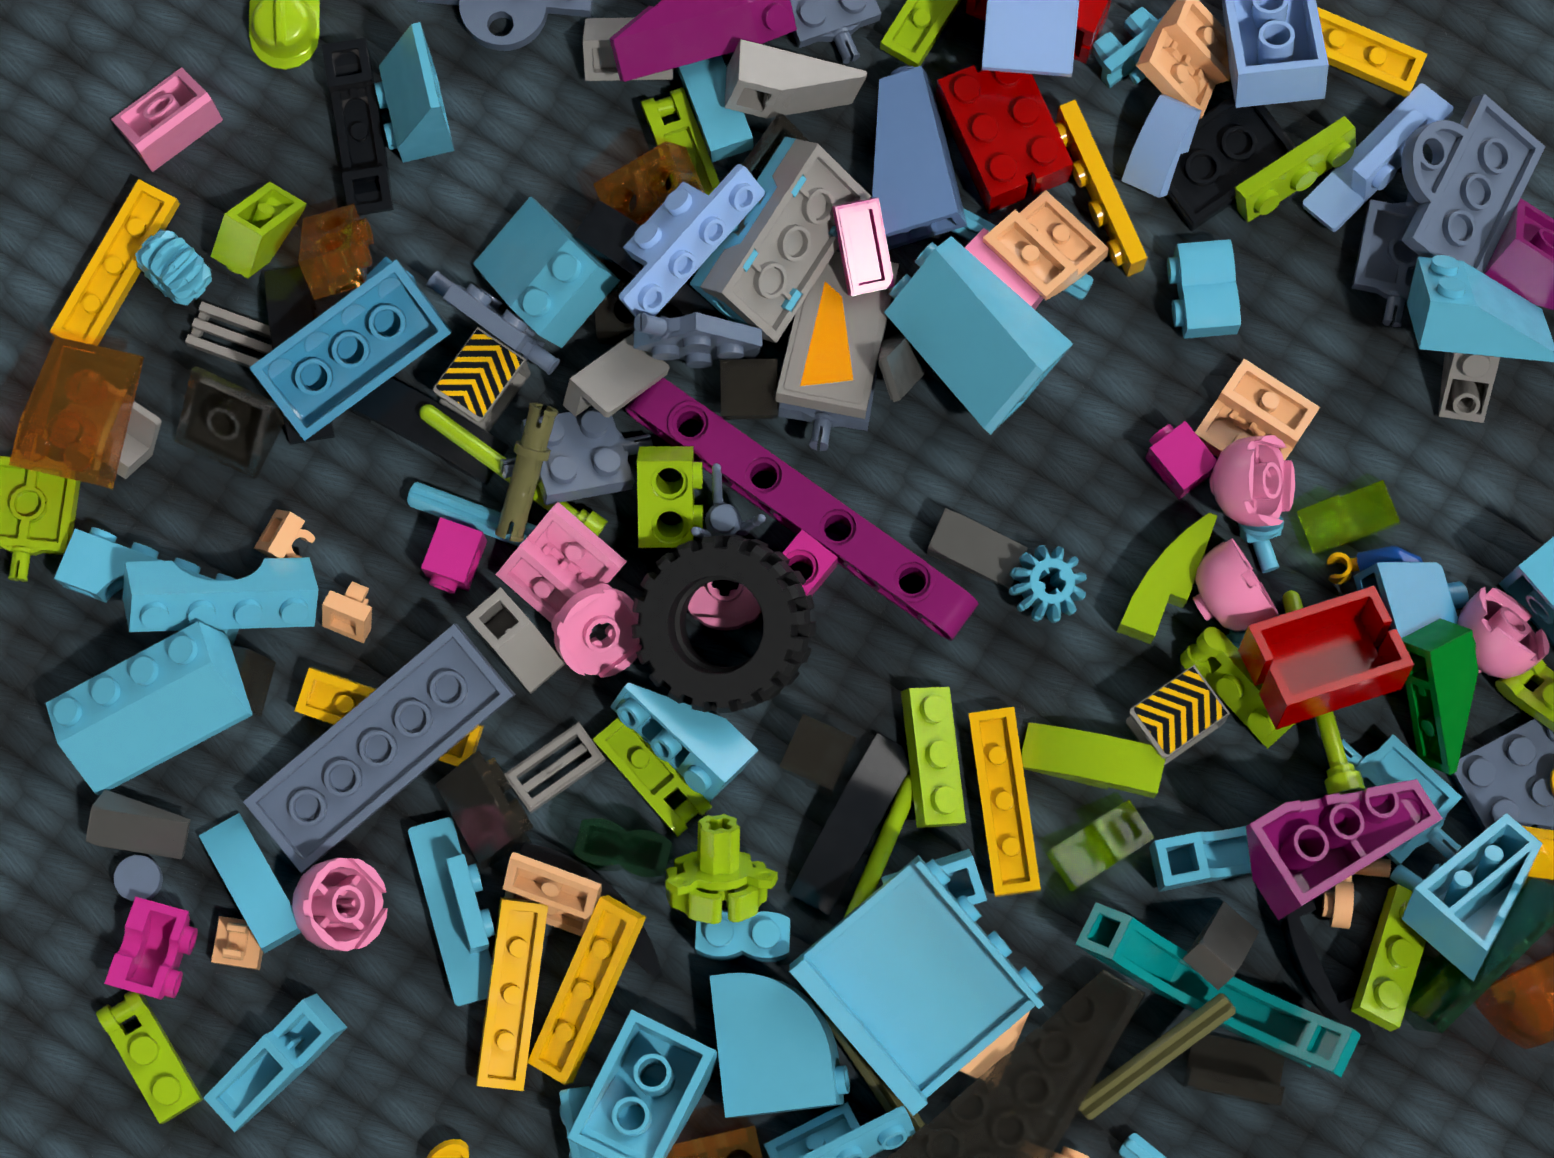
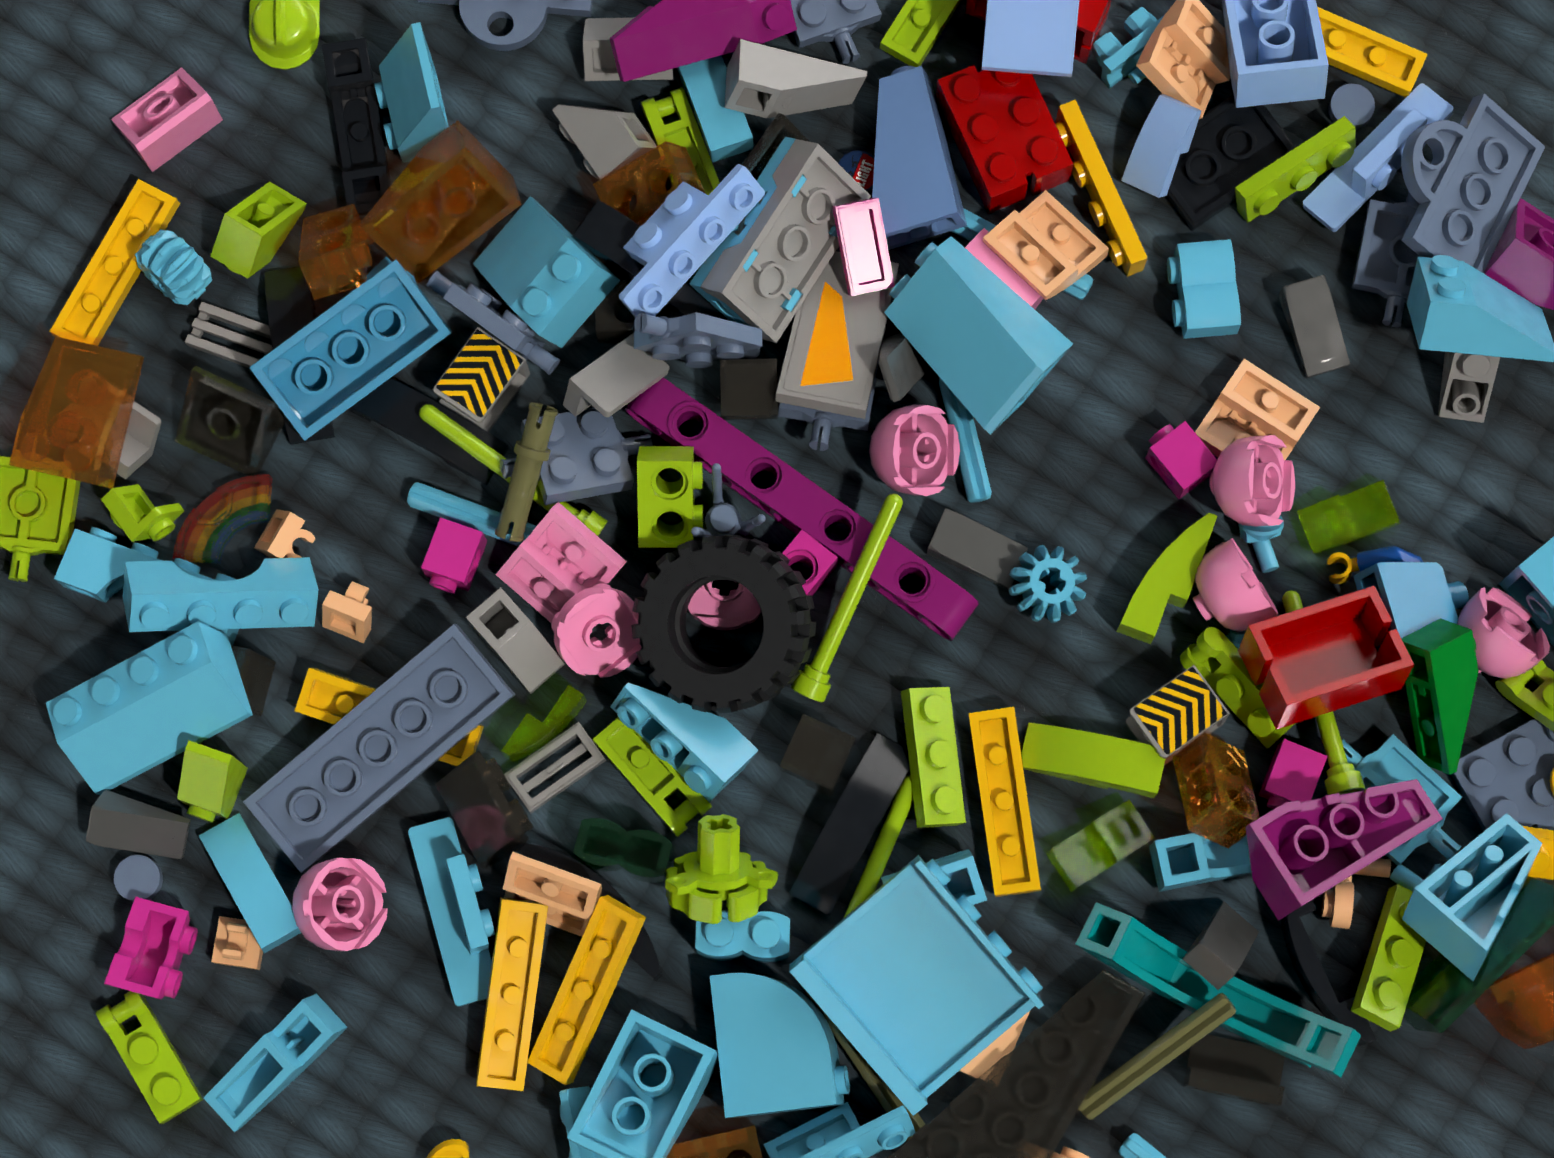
(138, 516): none -> lime bracket
(209, 781): none -> lime slope
(222, 516): none -> clear smoke tile
(441, 202): none -> clear orange slope
(534, 734): none -> clear neon green slope
(604, 137): none -> light grey slope
(814, 678): none -> lime piece
(860, 167): none -> tile
(915, 450): none -> bright pink cylinder
(971, 458): none -> medium azure axle
(1215, 790): none -> clear orange brick
(1292, 774): none -> dark pink brick
(1314, 326): none -> dark grey slope
(1354, 103): none -> sand blue tile

